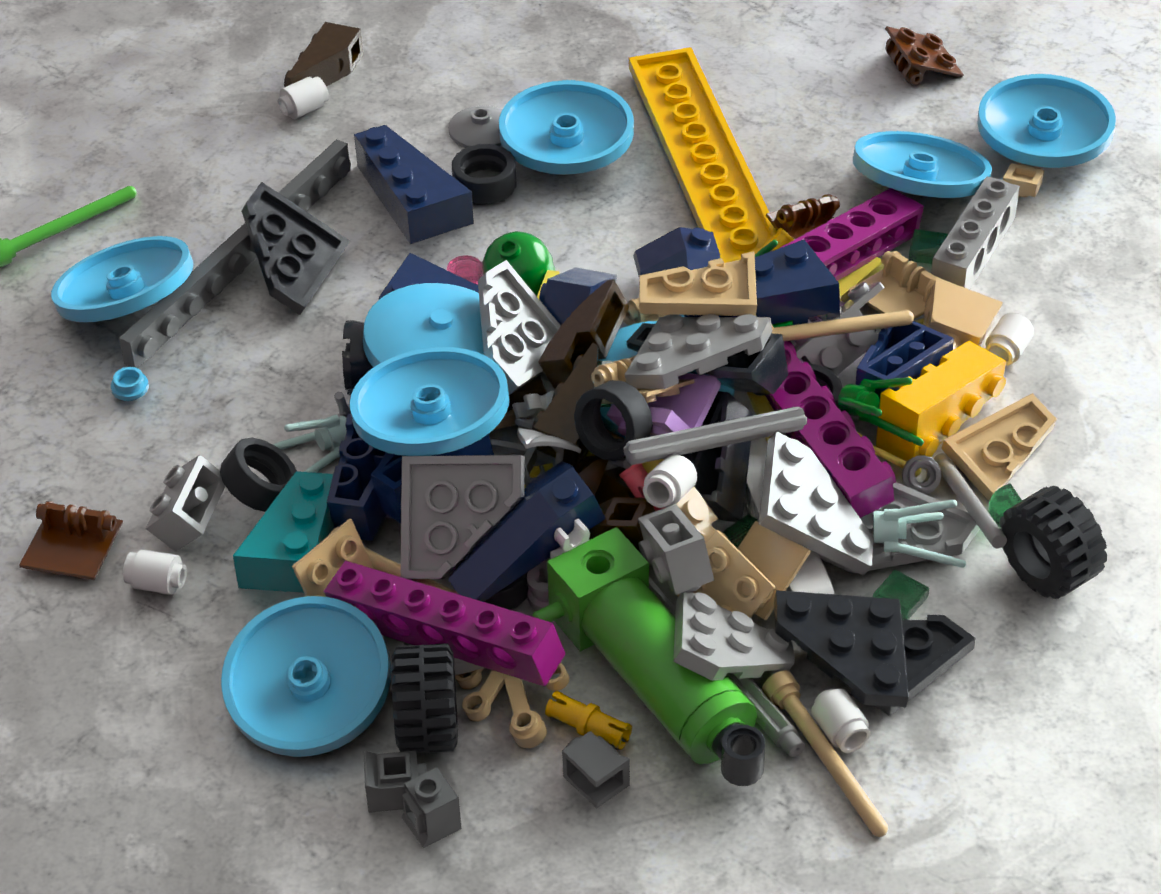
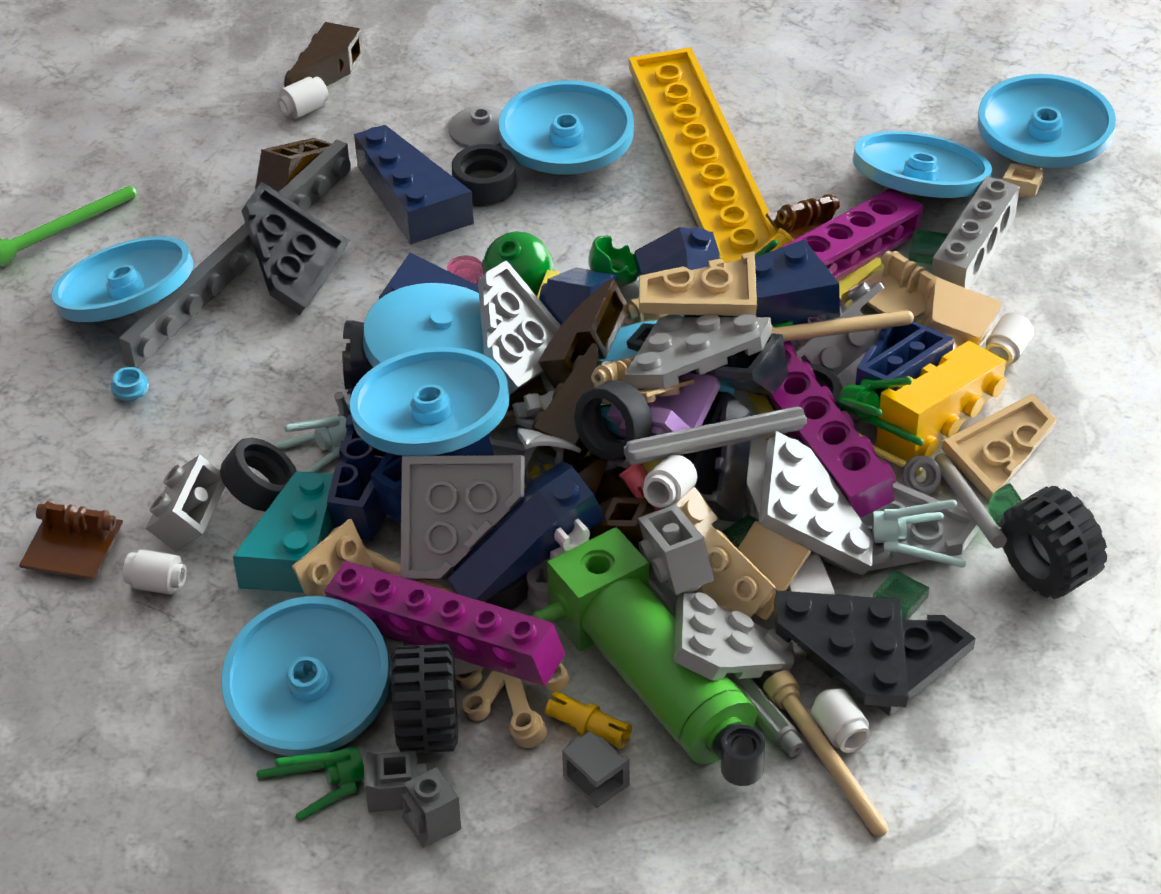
(284, 162): none -> dark brown slope
(340, 767): none -> green plant
(608, 259): none -> green hair
(917, 53): reddish brown hinge -> none

